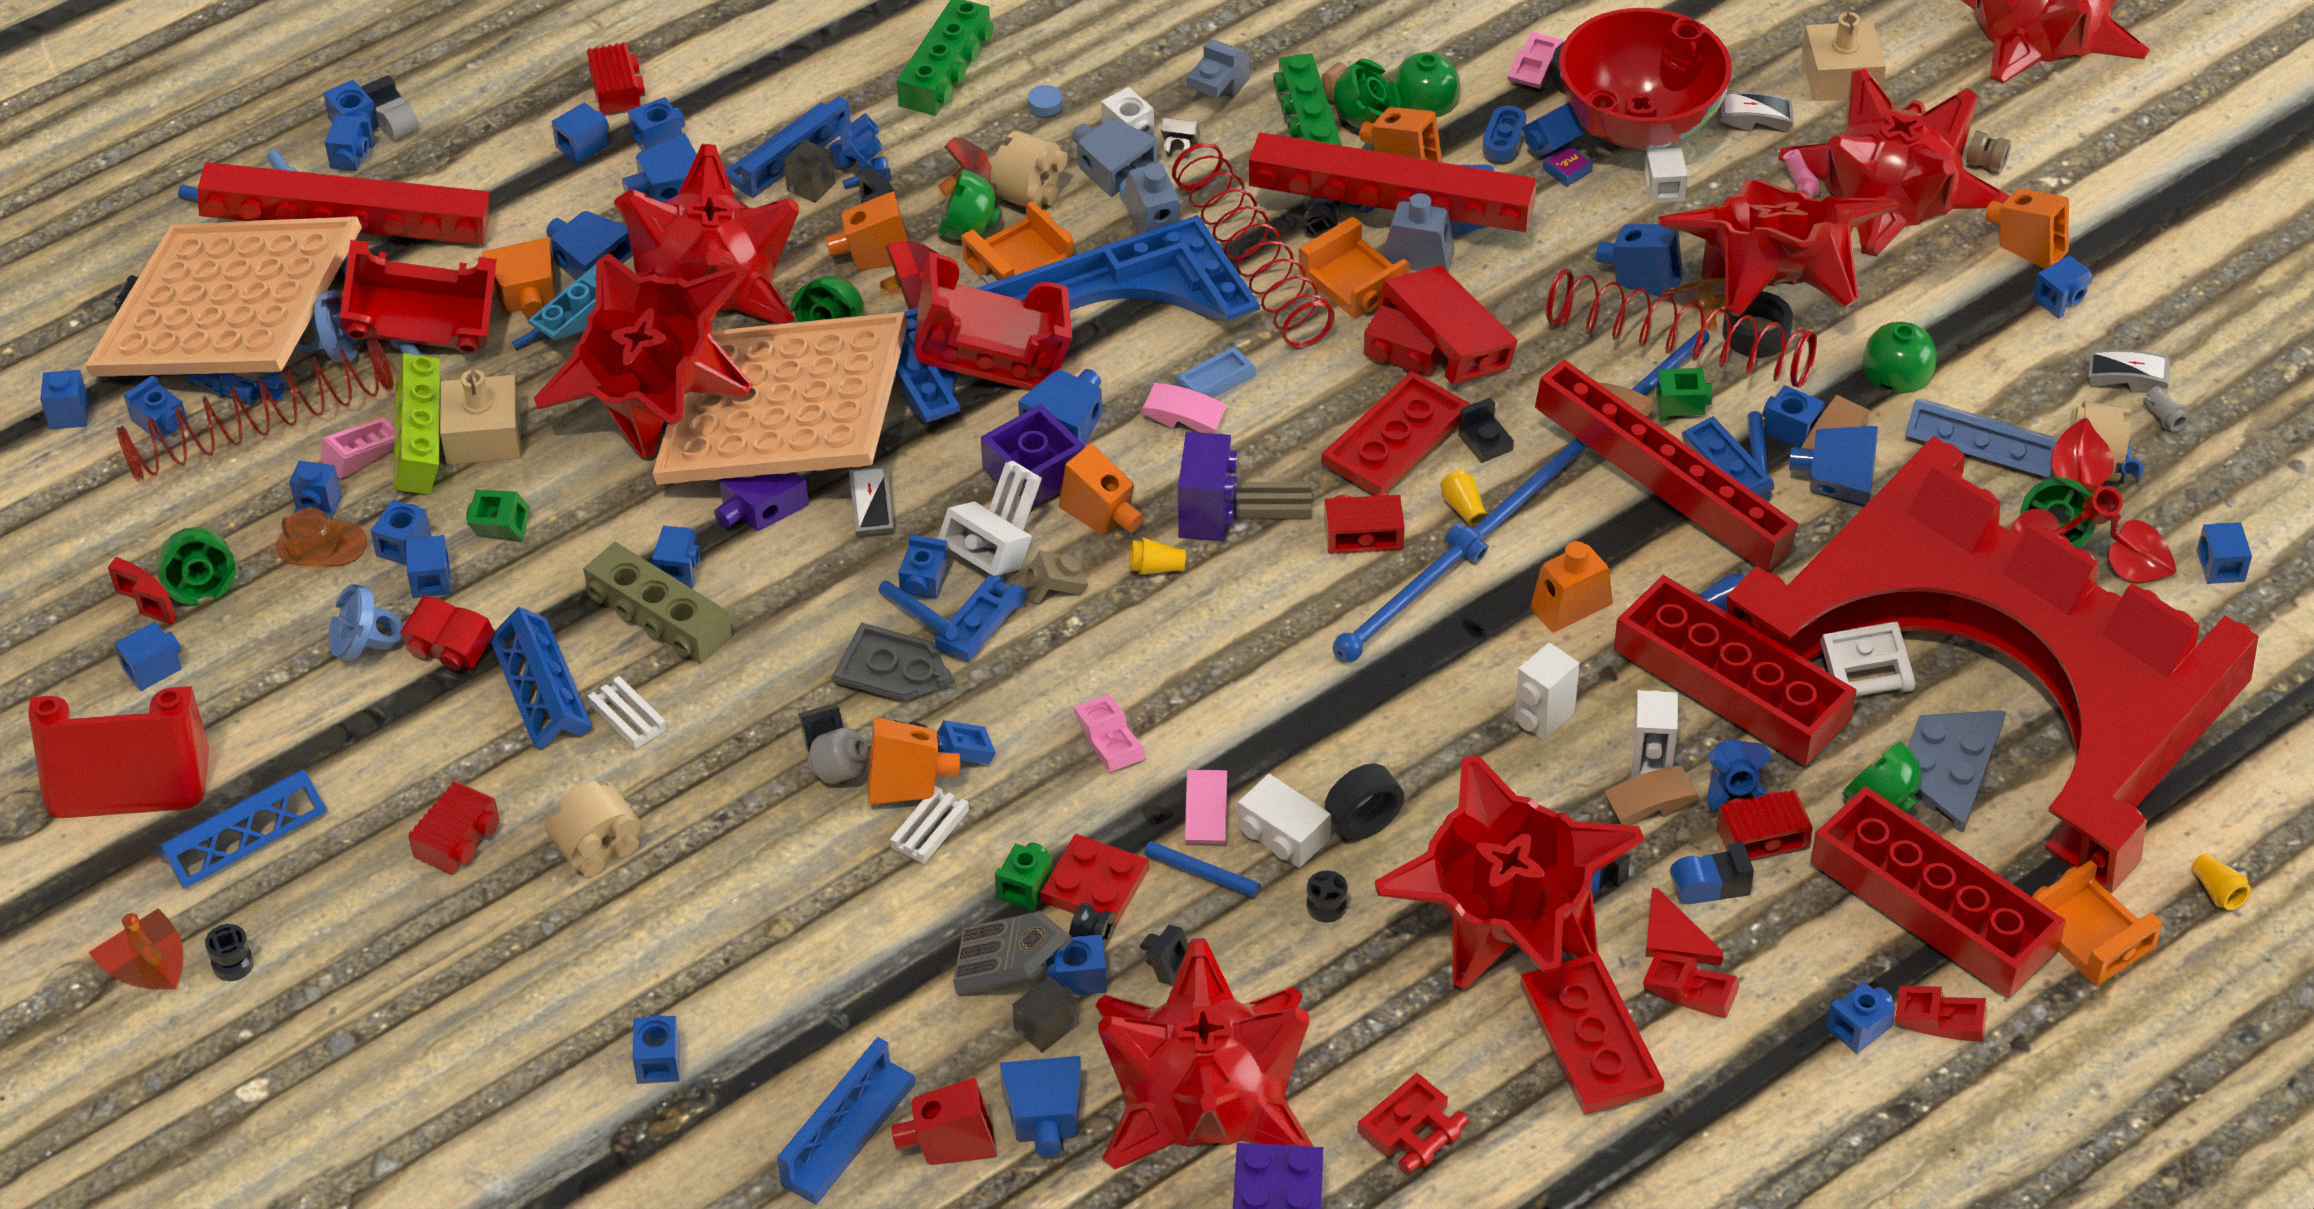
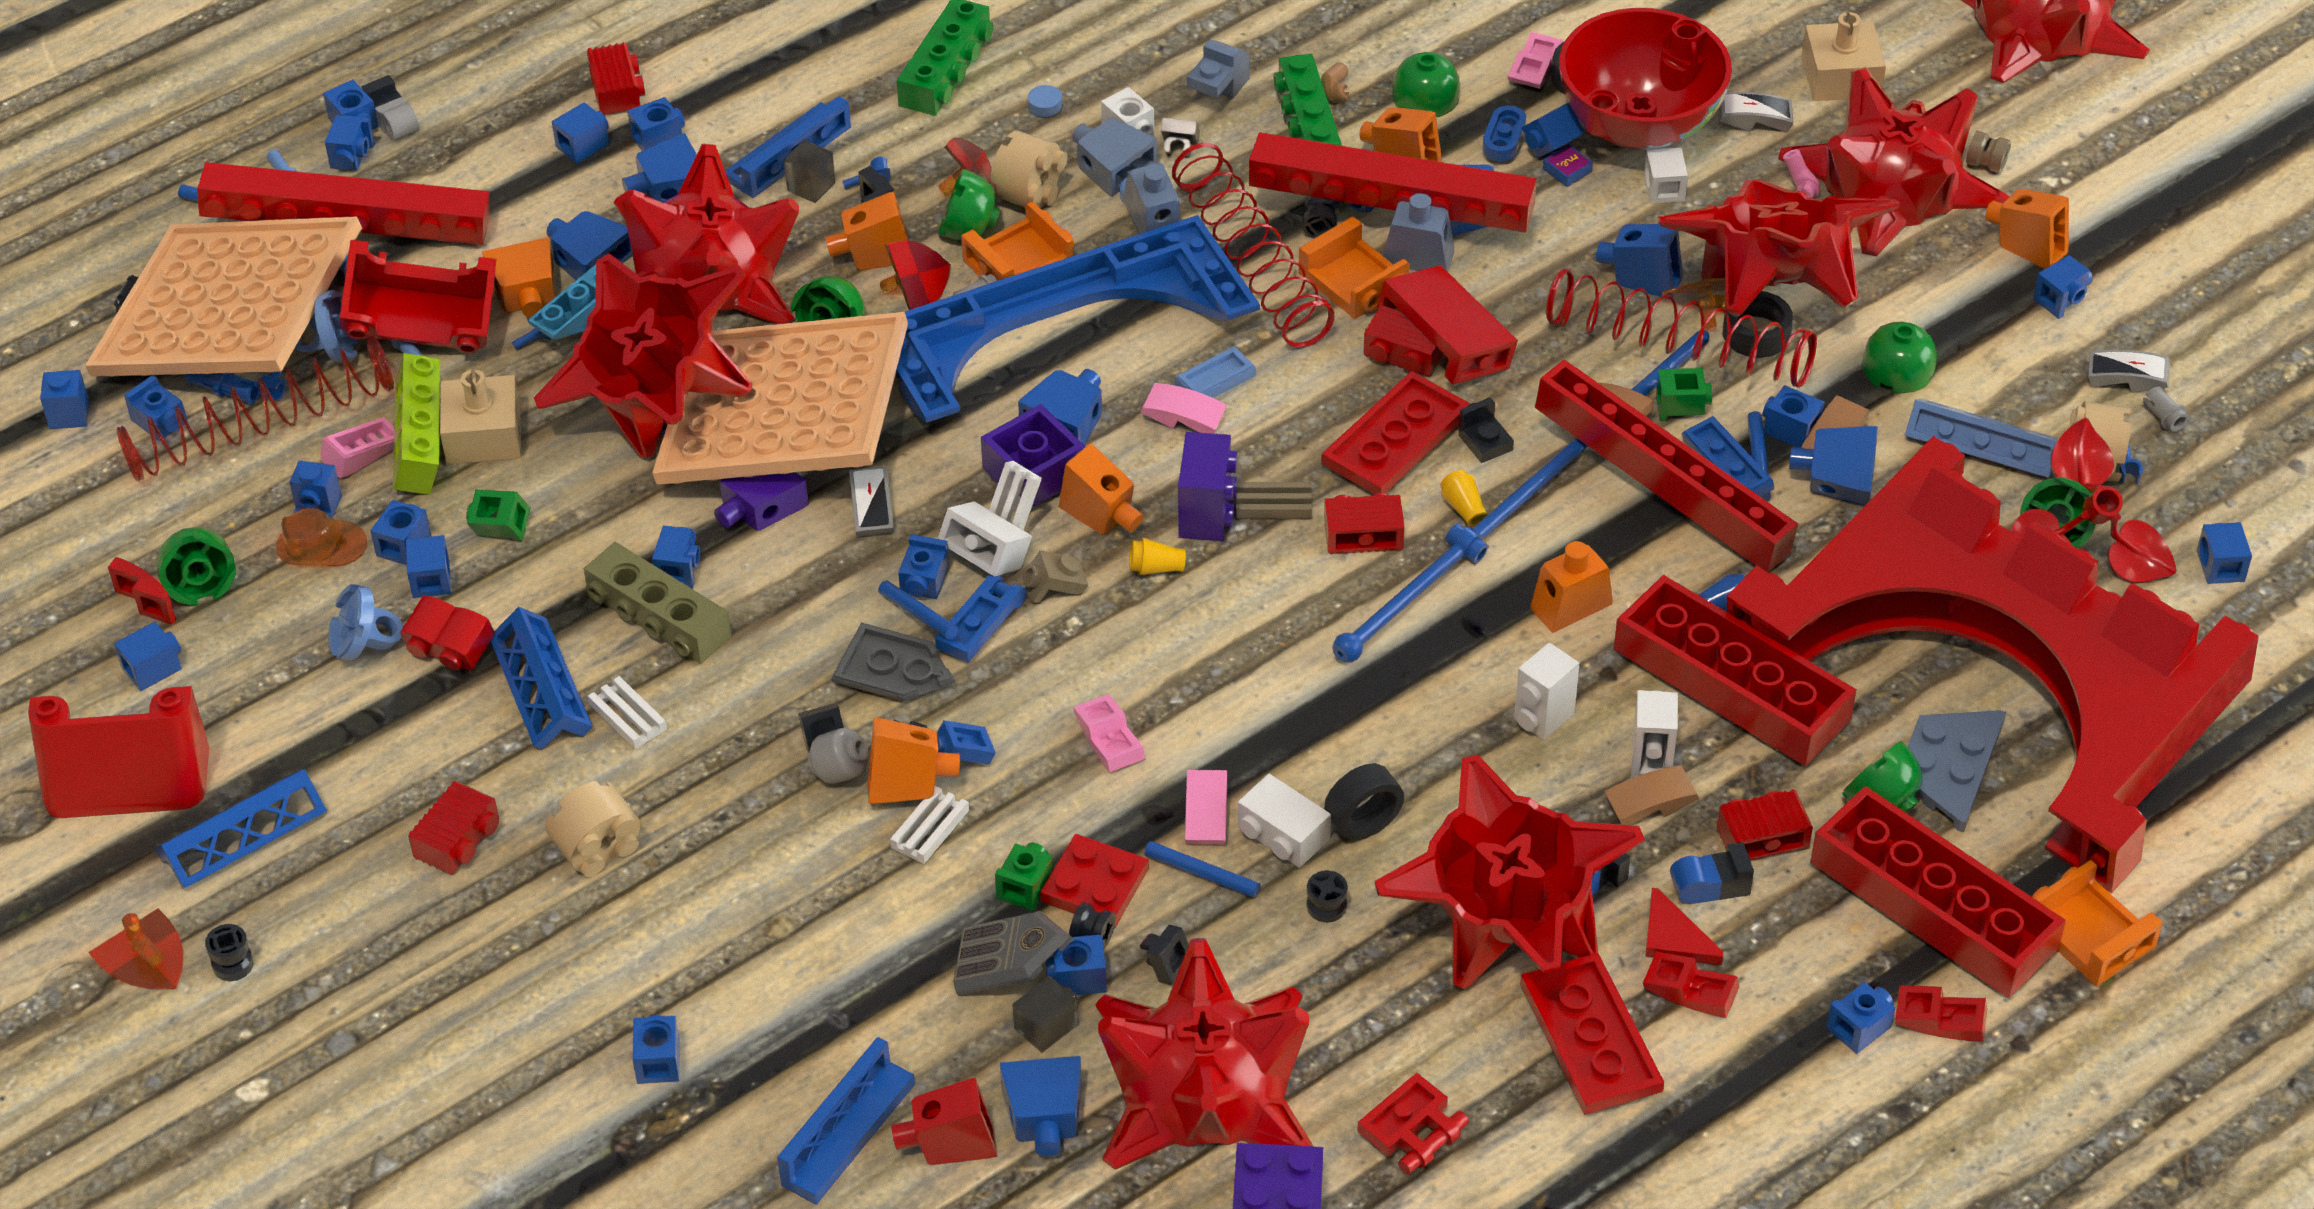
(856, 143): blue hips -> none
(990, 332): red windscreen -> none
(1364, 93): green cylinder -> none
(1736, 770): blue brick -> none
(1869, 649): white plate -> none
(2222, 883): yellow cone -> none

